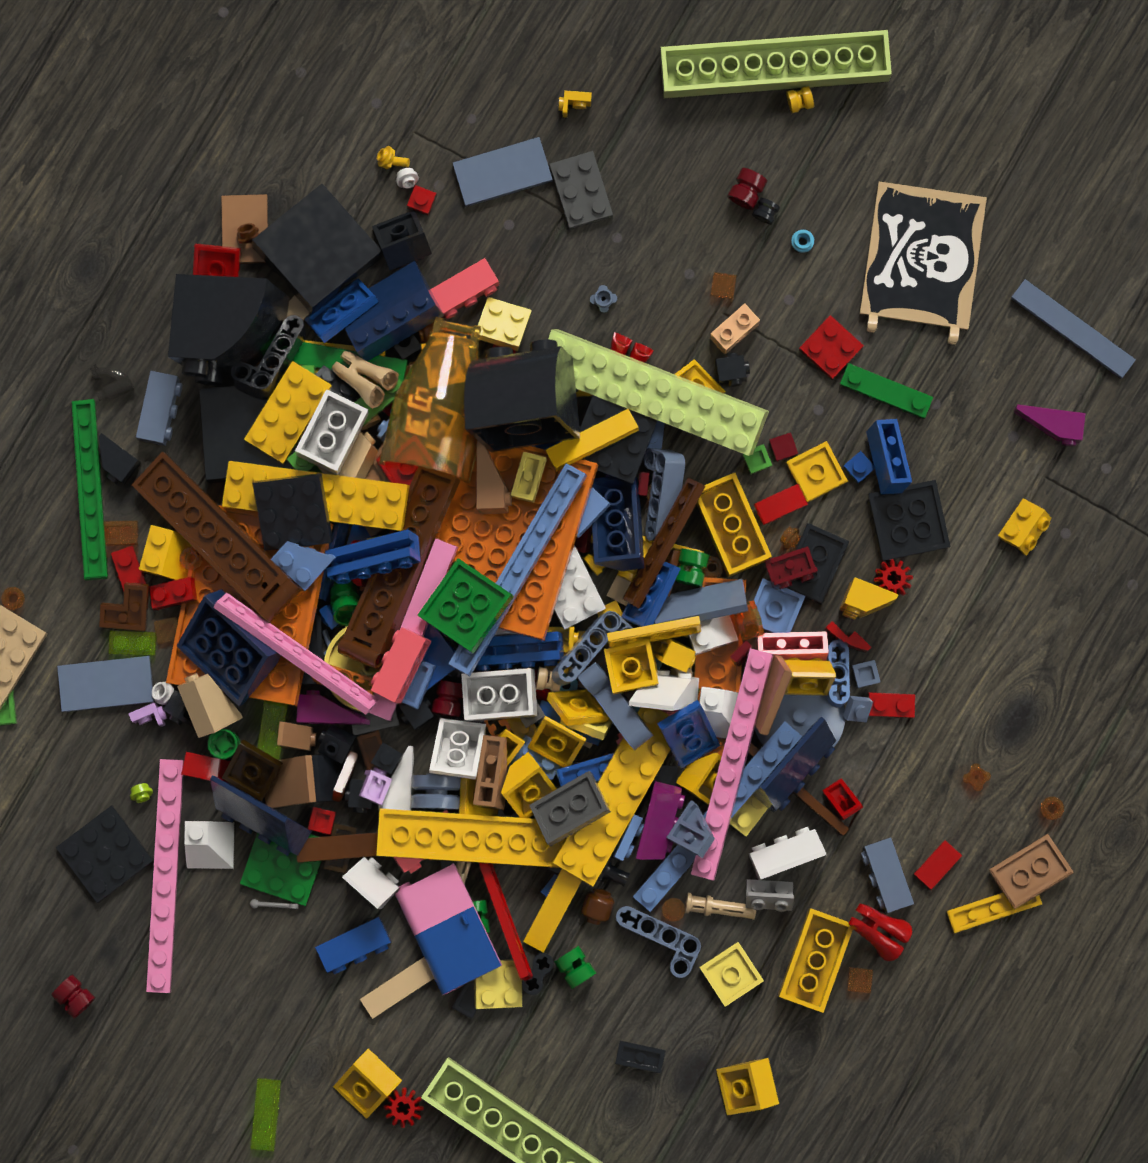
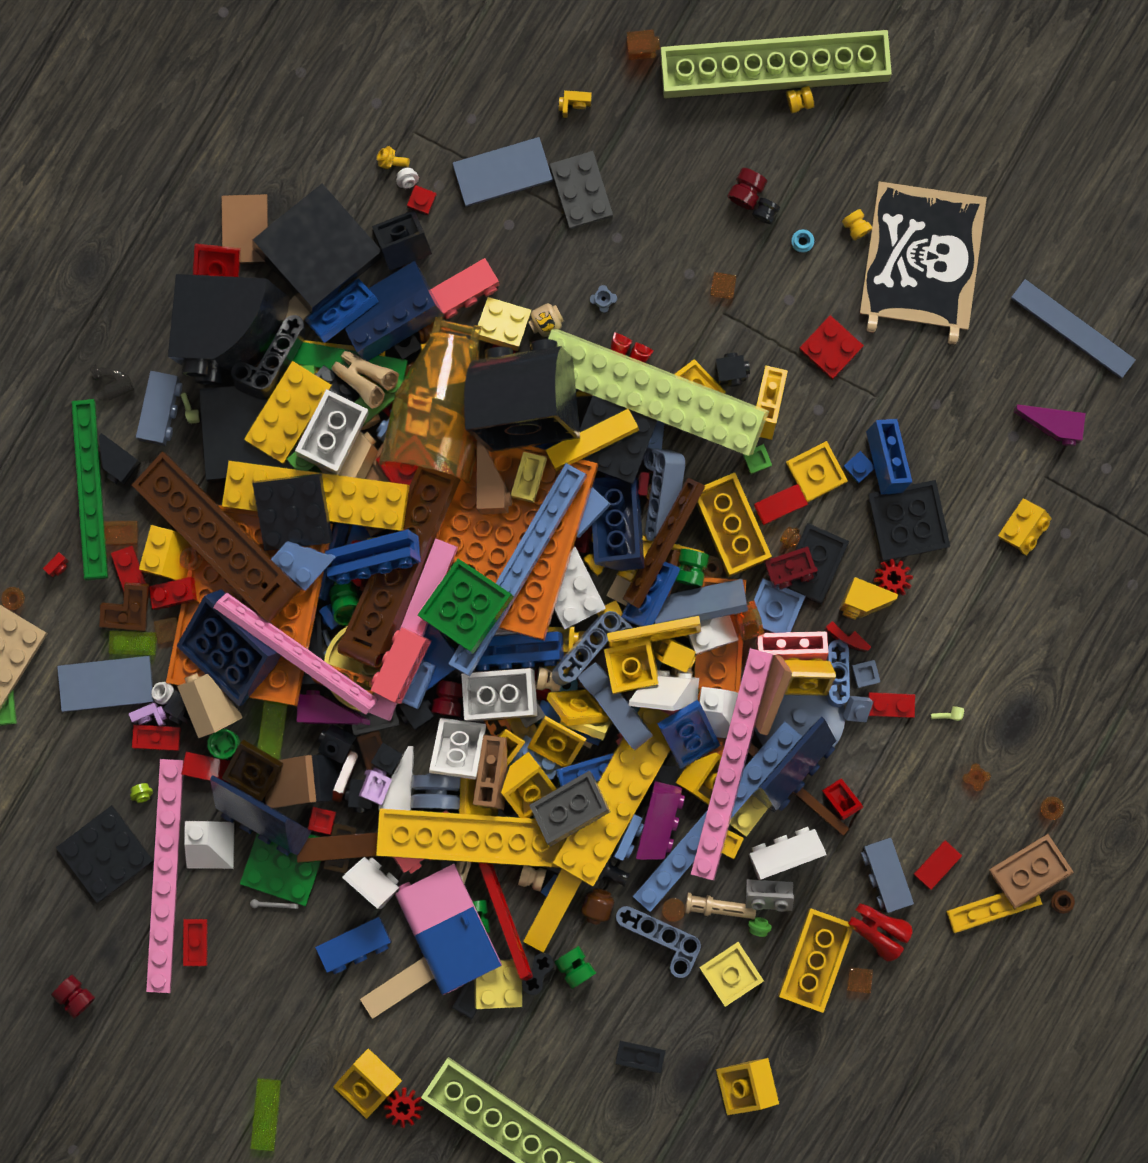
(56, 565): none -> red plate
(156, 737): none -> red plate
(191, 415): none -> yellowish green hand
(195, 942): none -> red plate
(247, 233): reddish brown plate -> none
(296, 737): medium nougat slope -> none
(532, 877): none -> tan wheel
(545, 319): none -> tan head
(642, 44): none -> clear orange brick
(692, 831): sand blue wing -> none
(732, 844): none -> yellow plate
(734, 329): light nougat brick -> none
(741, 654): dark red tile -> none
(759, 927): none -> bright green plate
(770, 397): none -> yellow slope
(783, 447): dark red tile -> none
(857, 226): none -> yellow wheel
(886, 391): green plate -> none
(956, 714): none -> yellowish green hand
(1055, 901): none -> reddish brown plate

